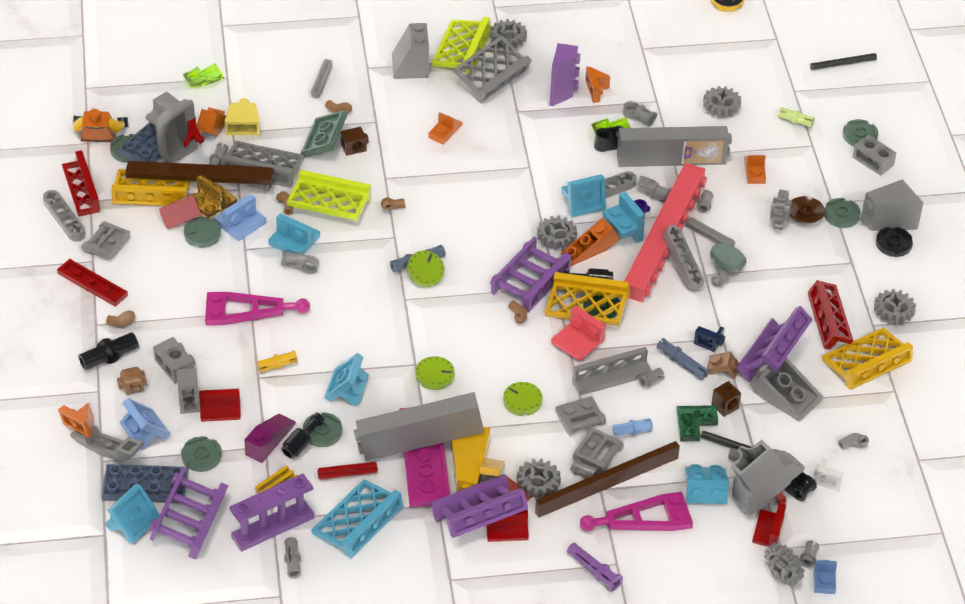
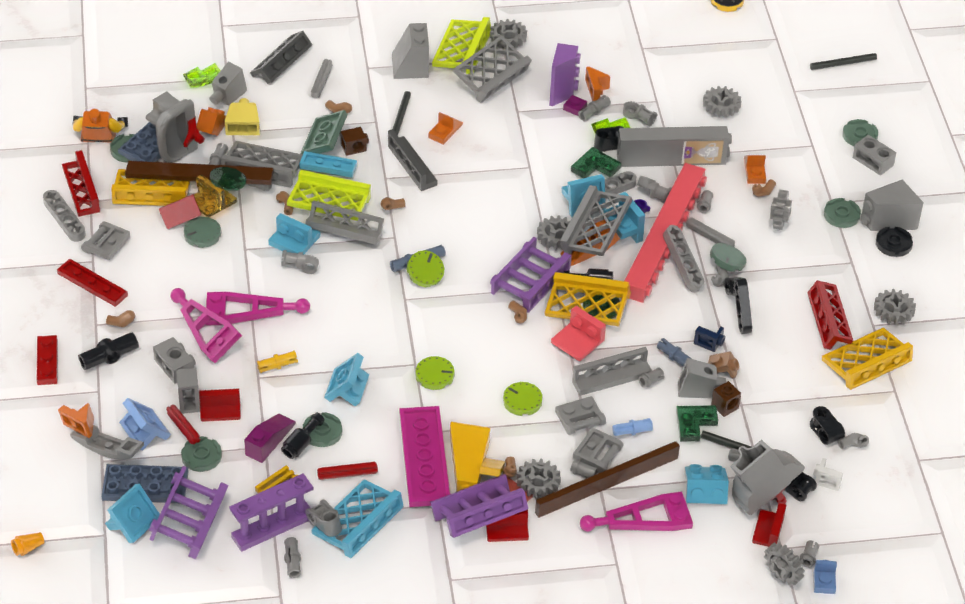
(25, 543): none -> light orange cone
(47, 359): none -> red plate
(132, 380): medium nougat head -> none
(183, 424): none -> red axle
(221, 341): none -> dark pink plate
(227, 178): none -> clear green dish
(228, 84): none -> light grey torso
(241, 218): light blue bracket -> none
(282, 57): none -> dark grey fence
(325, 518): none -> light grey piece
(328, 164): none -> medium azure plate
(343, 229): none -> light grey fence
(401, 112): none -> pearl dark grey bar
(411, 161): none -> dark grey fence
(418, 426): light grey brick -> none
(510, 468): none -> medium nougat arm
(574, 105): none -> magenta plate
(580, 221): none -> light grey fence
(594, 108): none -> light grey pin
(595, 160): none -> clear green plate
(601, 571): medium lavender pin -> none
(698, 379): none -> light grey torso
(739, 288): none -> black beam
(759, 191): none -> medium nougat arm
(774, 343): medium lavender fence -> none
(787, 390): light grey slope -> none
(796, 117): yellowish green pin -> none
(807, 209): reddish brown dish -> none
(826, 426): none -> black piece

